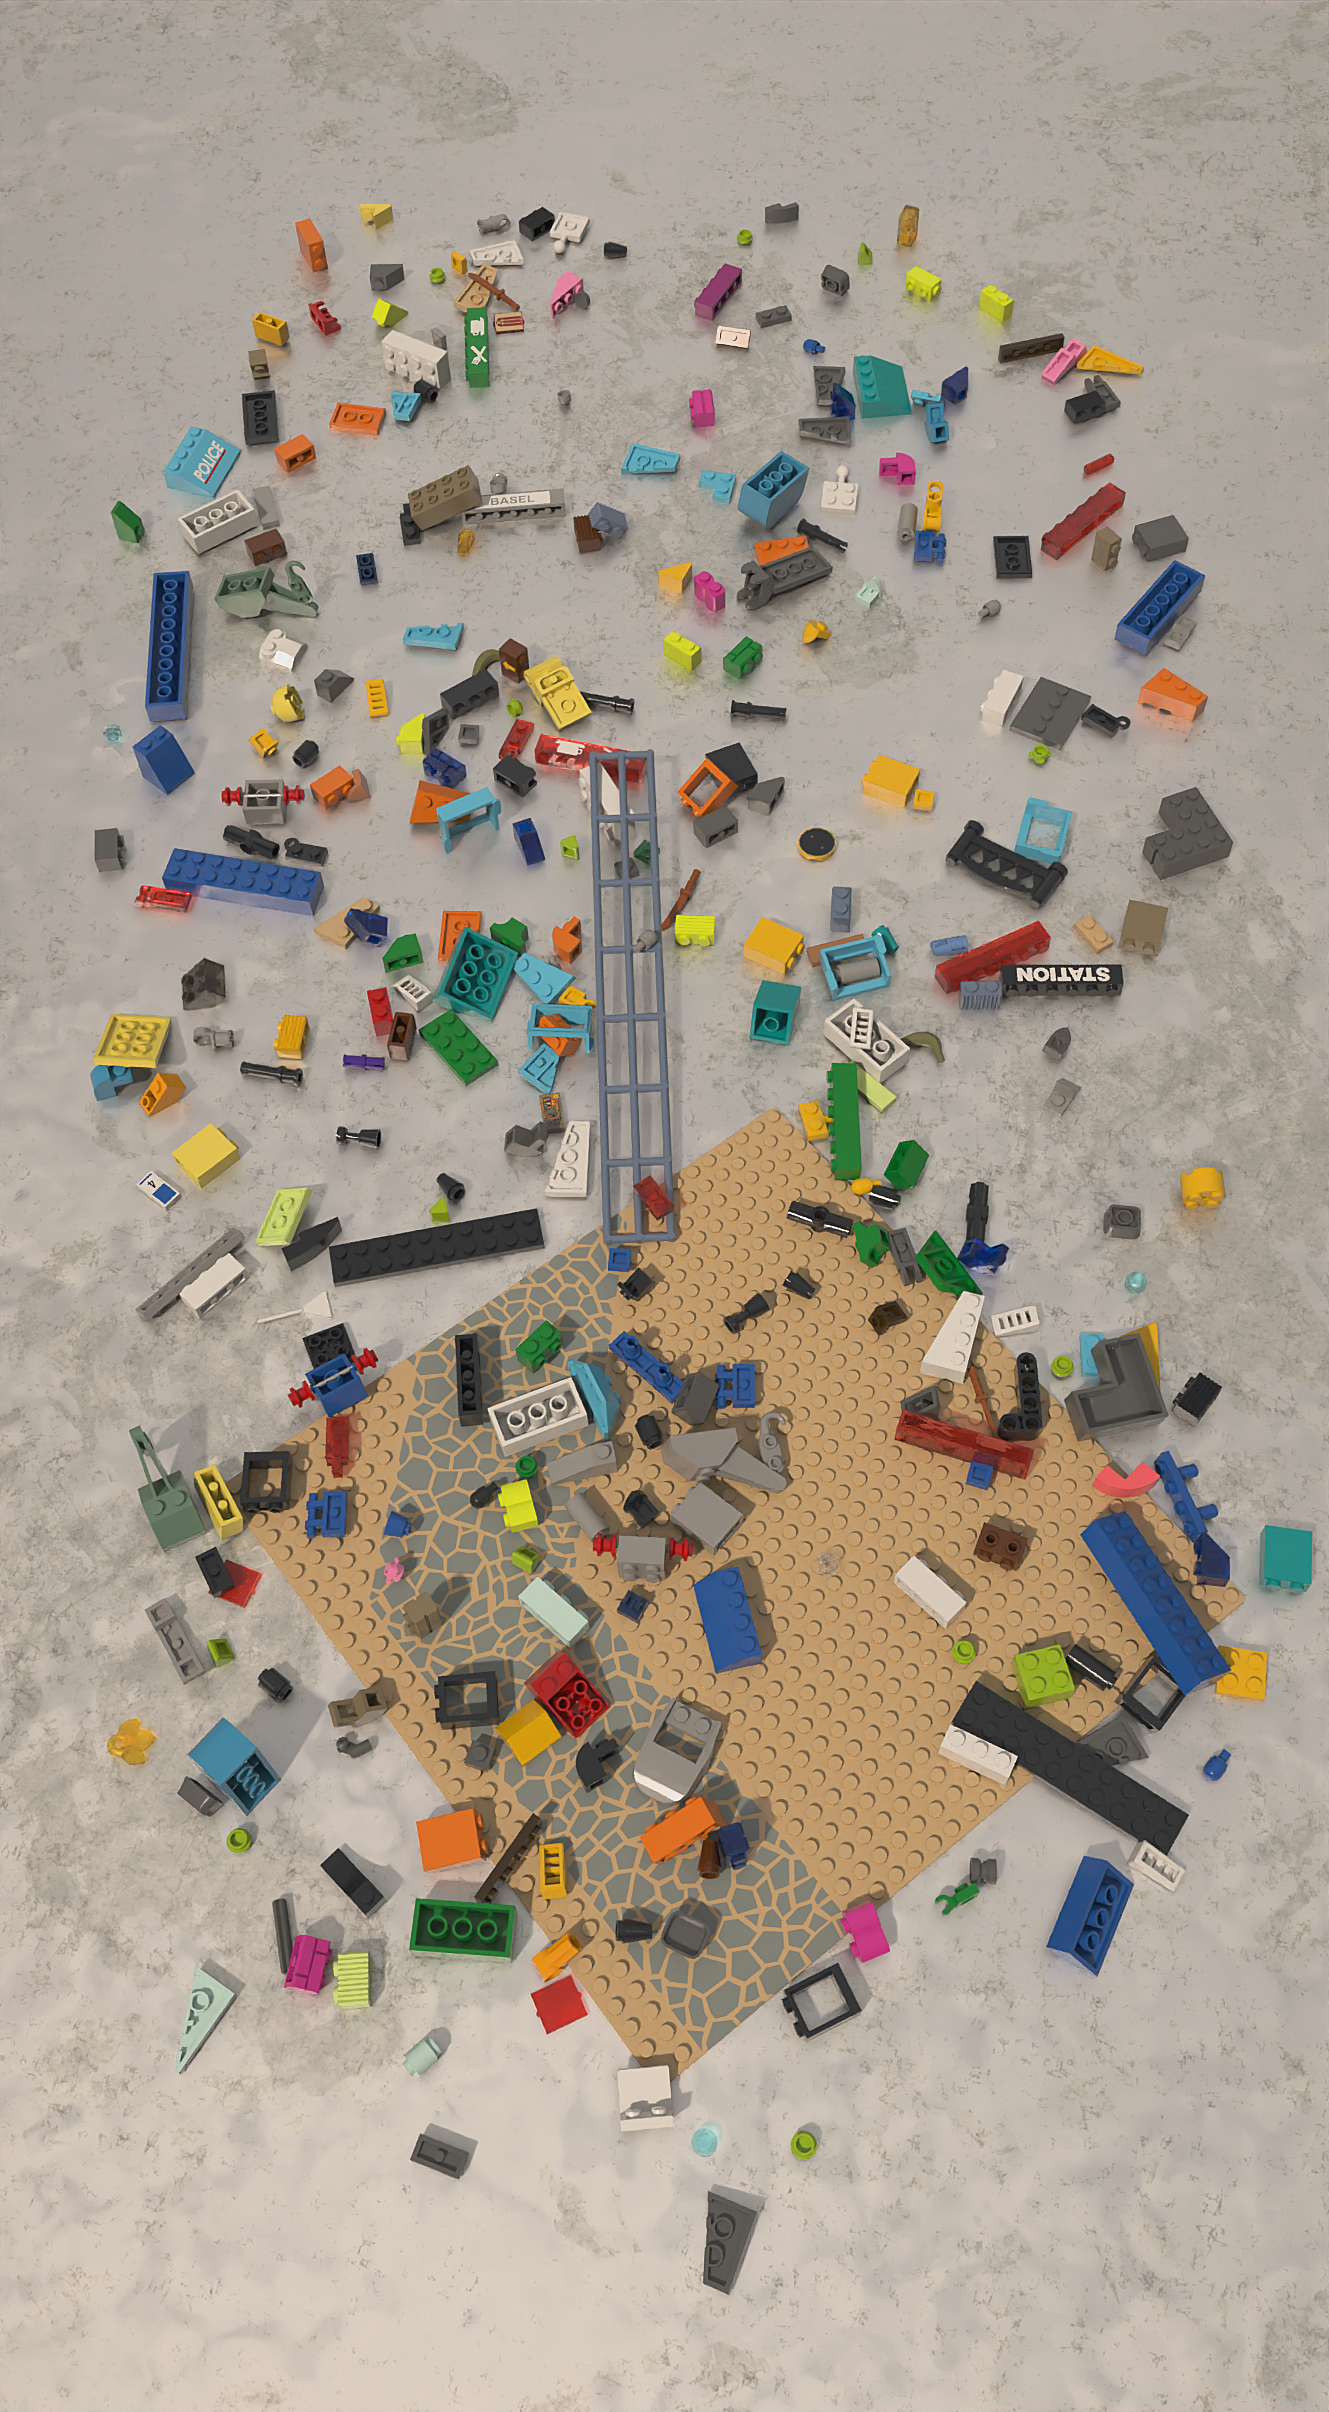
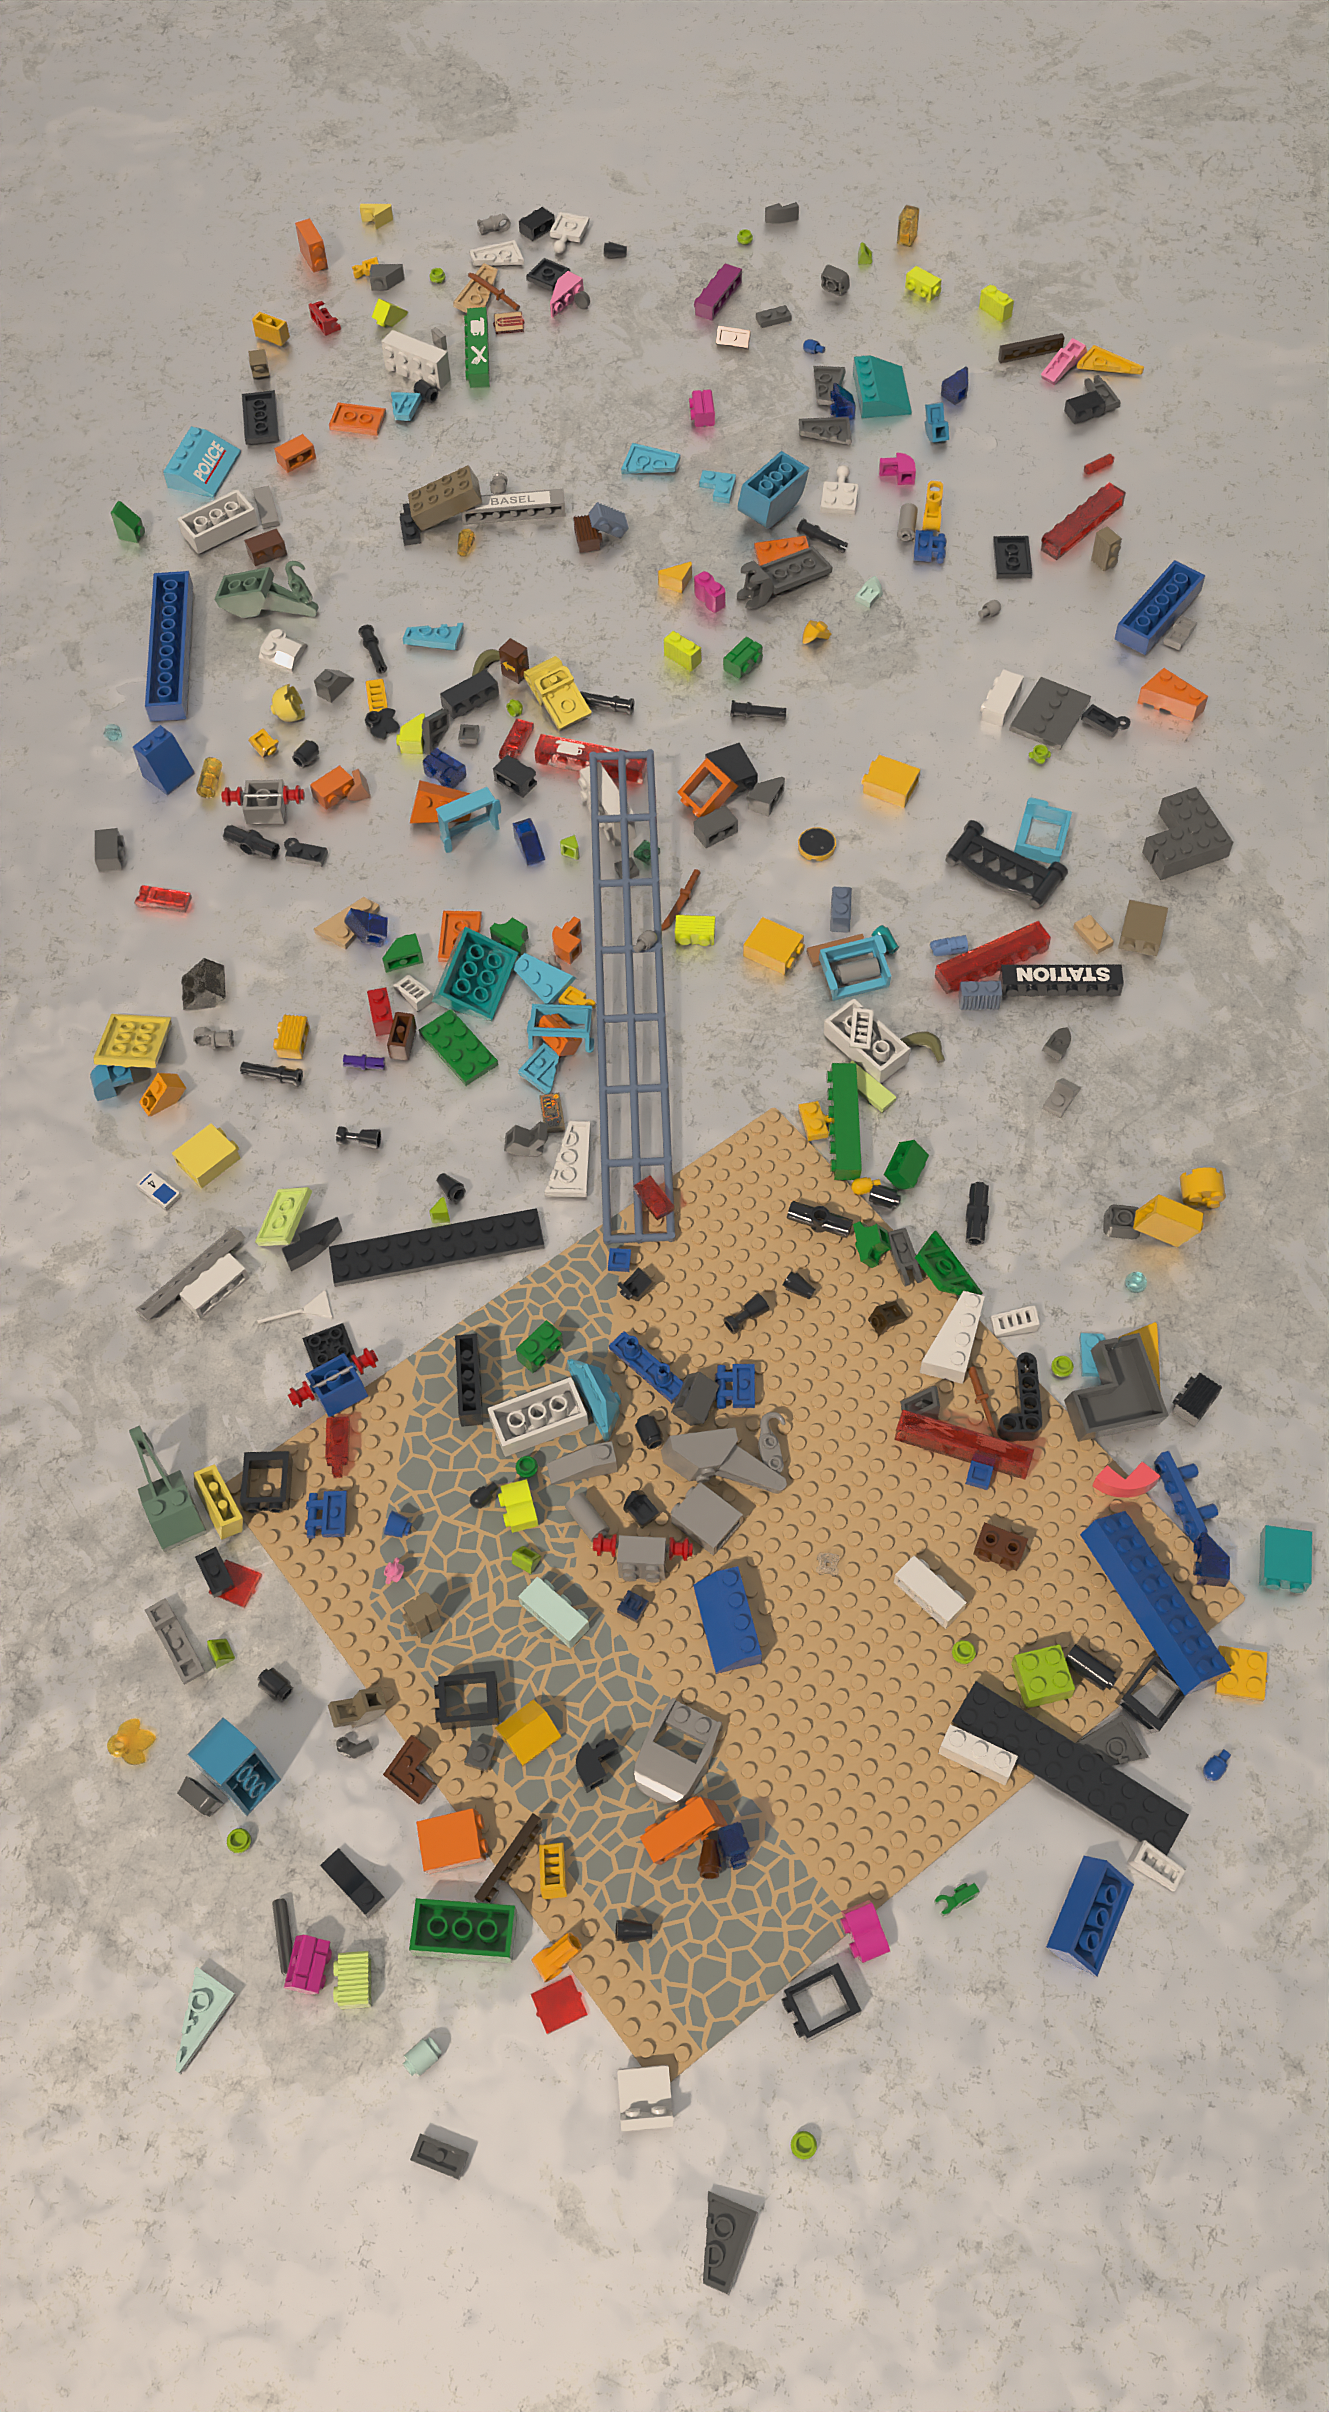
(209, 777): none -> clear yellow pin
(244, 882): blue brick -> none
(359, 270): none -> yellow plate
(366, 568): dark blue slope -> none
(371, 643): none -> black pin
(381, 722): none -> black plate
(405, 1773): none -> reddish brown plate
(459, 262): yellow plate -> none
(546, 274): none -> black plate
(564, 397): light grey hinge -> none
(567, 1693): red slope -> none
(685, 1934): dark grey piece -> none
(704, 2142): clear light blue plate -> none
(774, 1012): teal slope -> none
(921, 398): medium azure wing -> none
(923, 800): yellow plate -> none
(981, 1257): clear blue brick -> none
(985, 1871): dark grey wheel -> none
(1160, 538): dark grey brick -> none
(1168, 1220): none -> yellow brick

